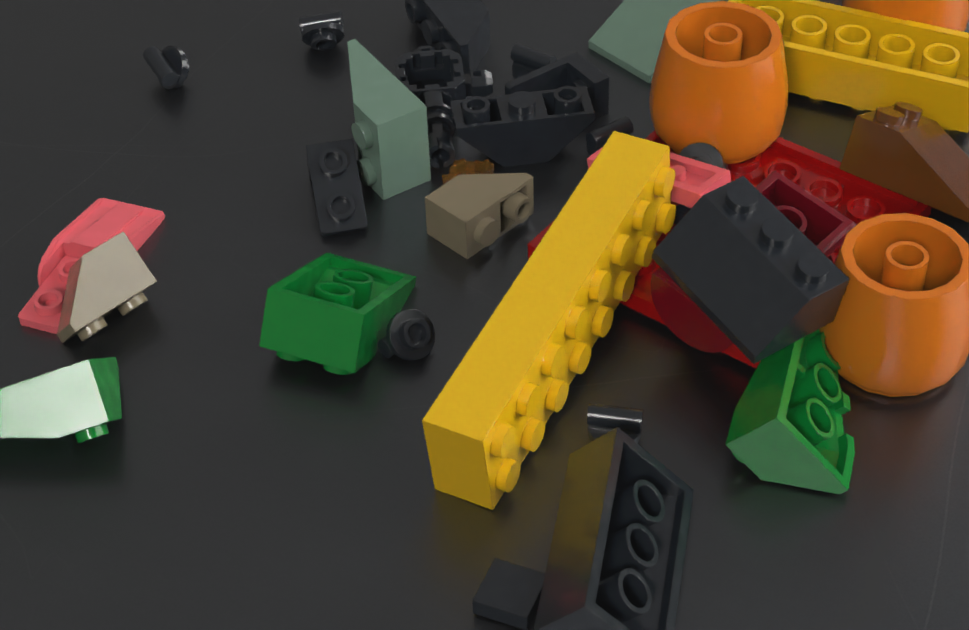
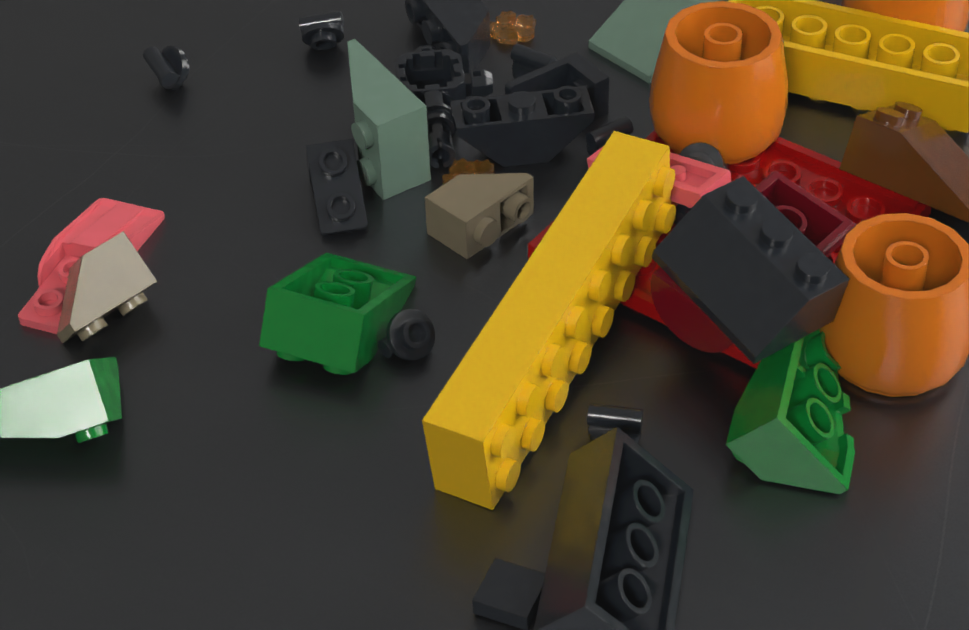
(511, 29): none -> clear orange plant

